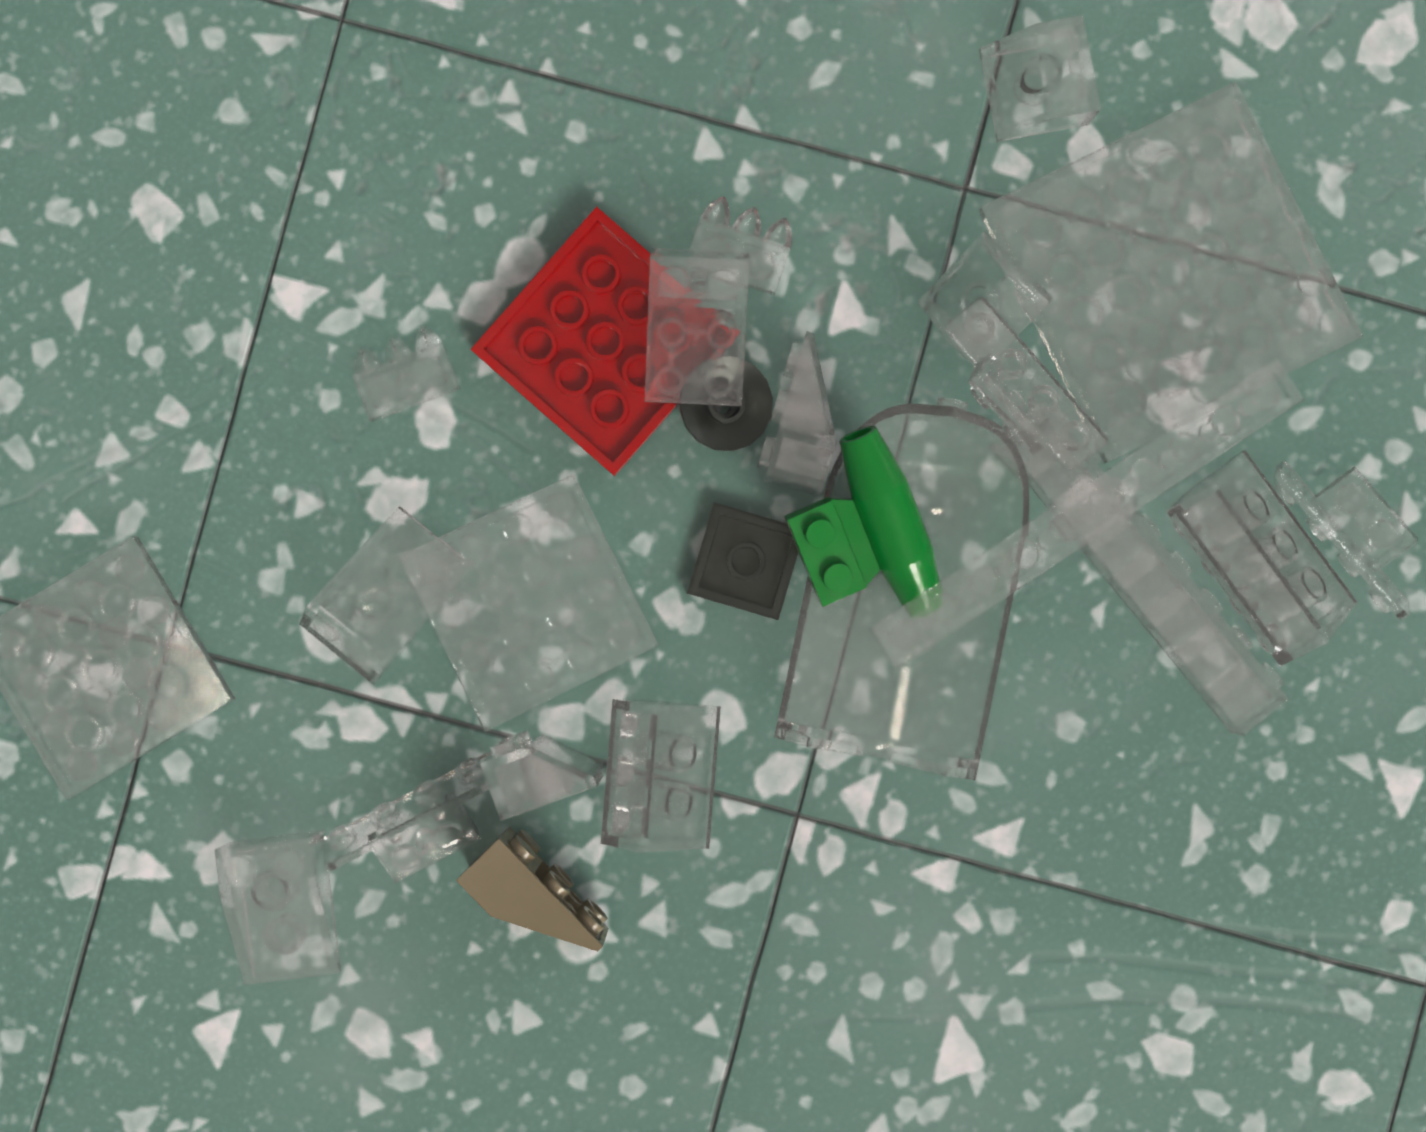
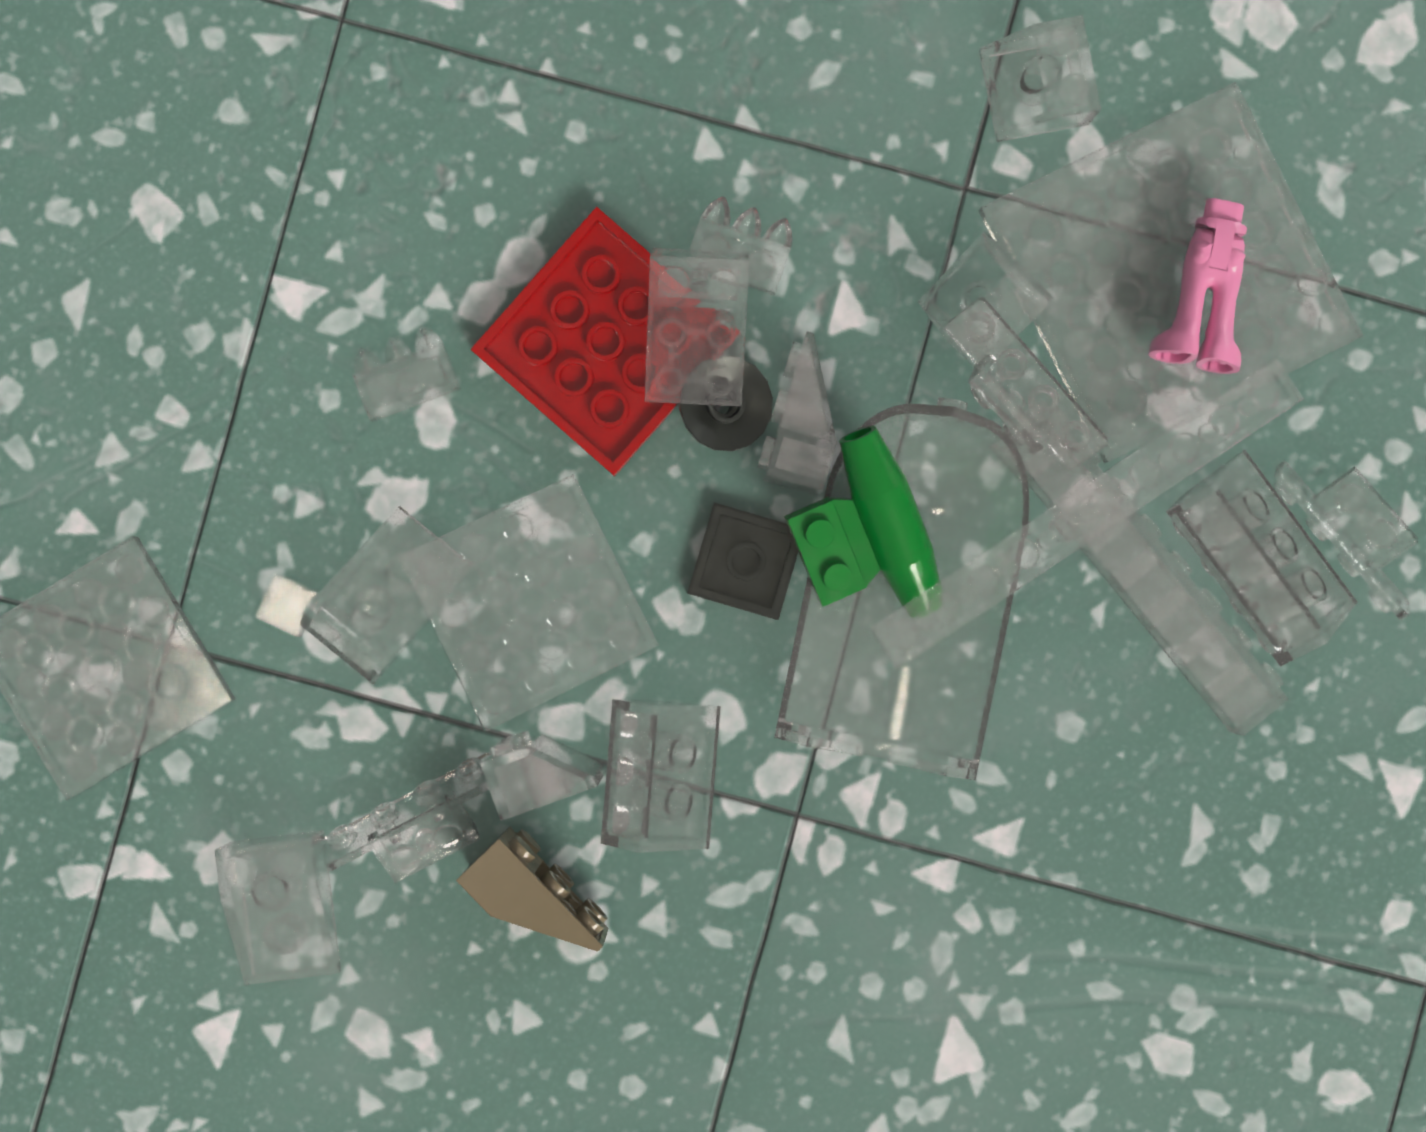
(285, 604): none -> clear tile
(1216, 263): none -> bright pink piece

